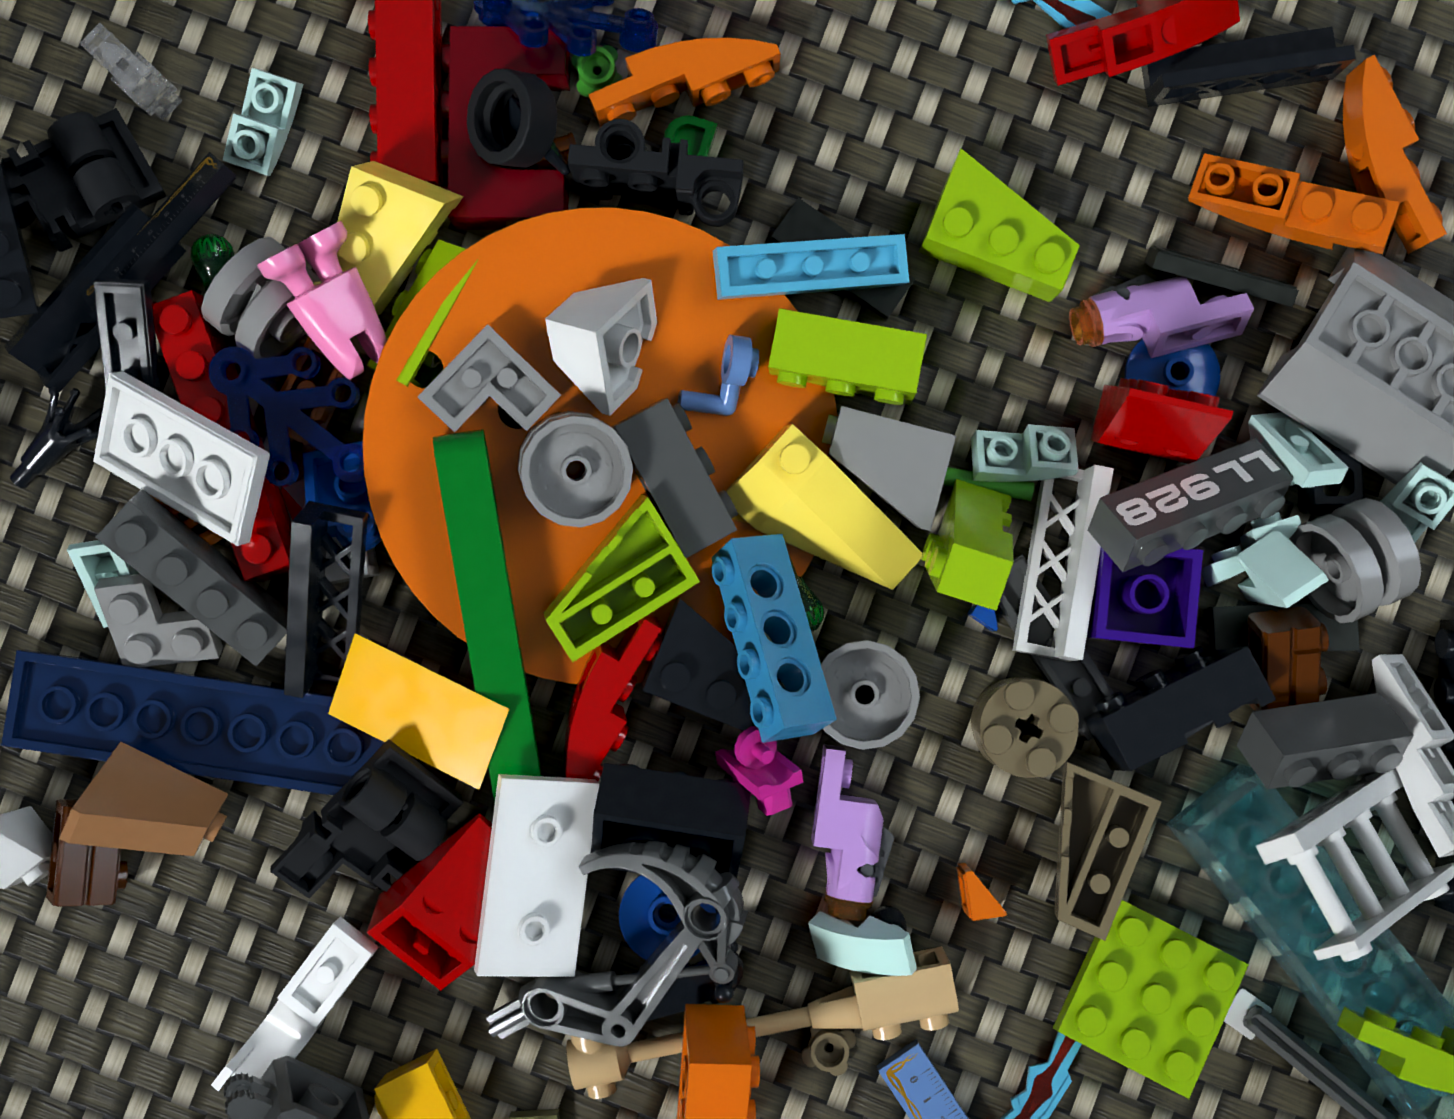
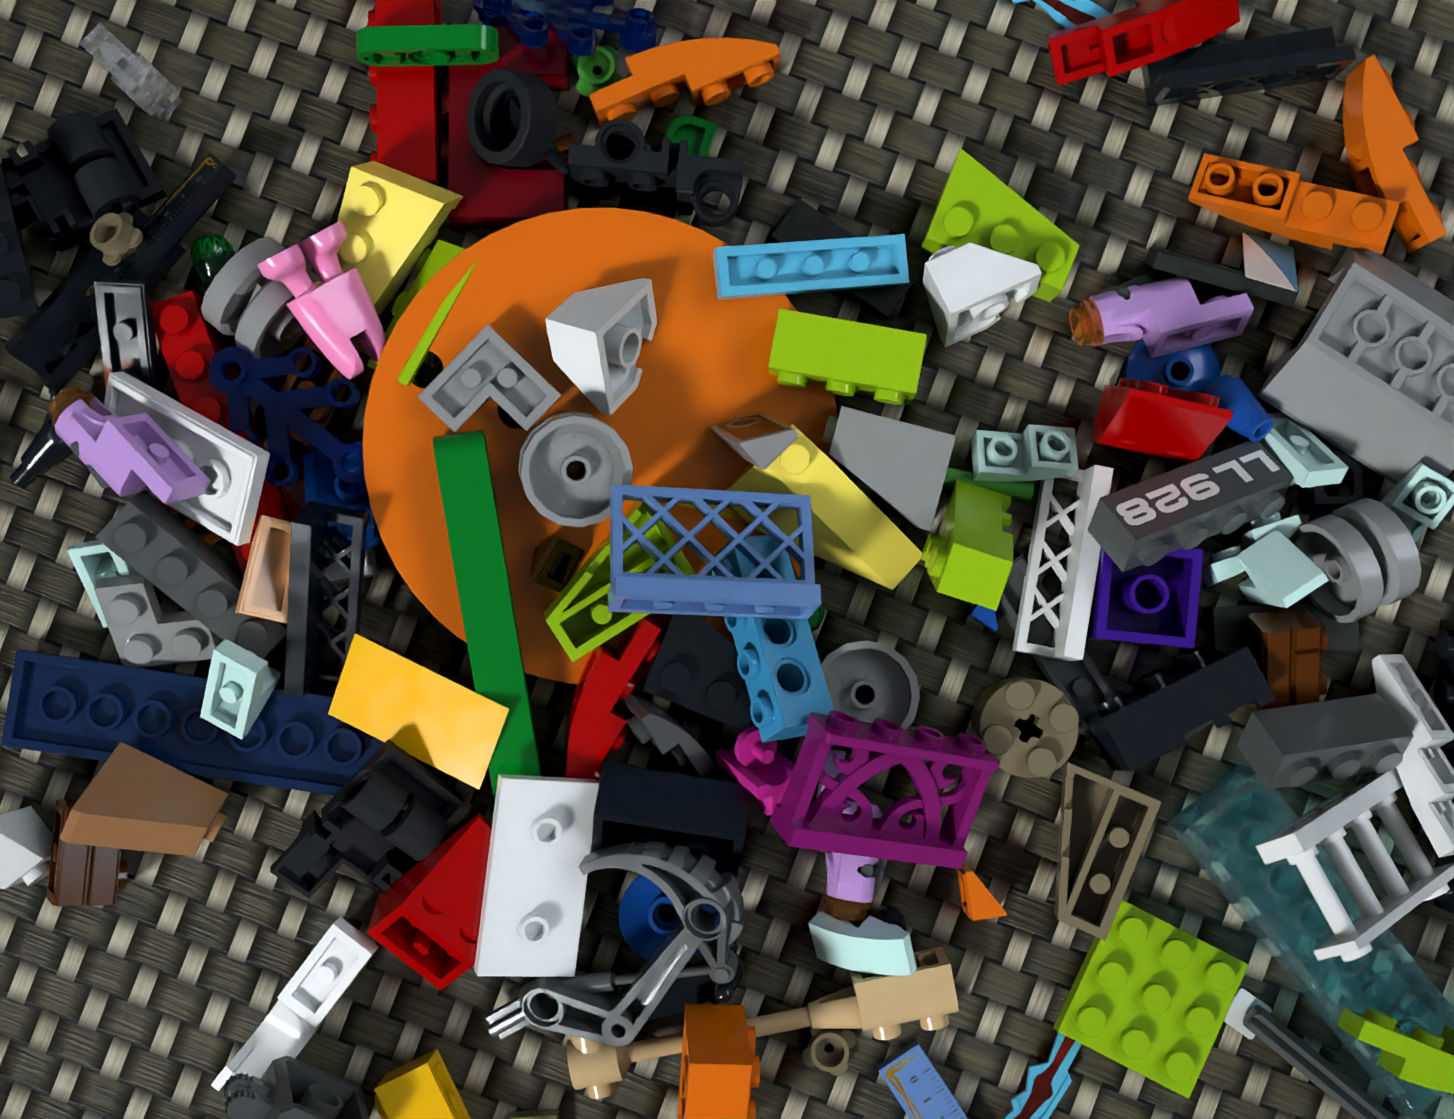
(115, 237): none -> dark tan plate
(124, 451): none -> lavender plate
(237, 688): none -> light aqua slope
(265, 121): light aqua slope -> none
(267, 572): none -> light nougat tile
(427, 45): none -> green beam
(555, 563): none -> dark brown slope
(659, 727): none -> dark grey slope
(677, 476): dark grey brick -> none
(711, 594): none -> medium blue fence
(738, 364): medium blue plate -> none
(756, 438): none -> light grey slope
(920, 841): none -> magenta fence
(973, 286): none -> white slope
(1248, 415): none -> blue cone
(1269, 262): none -> sticker

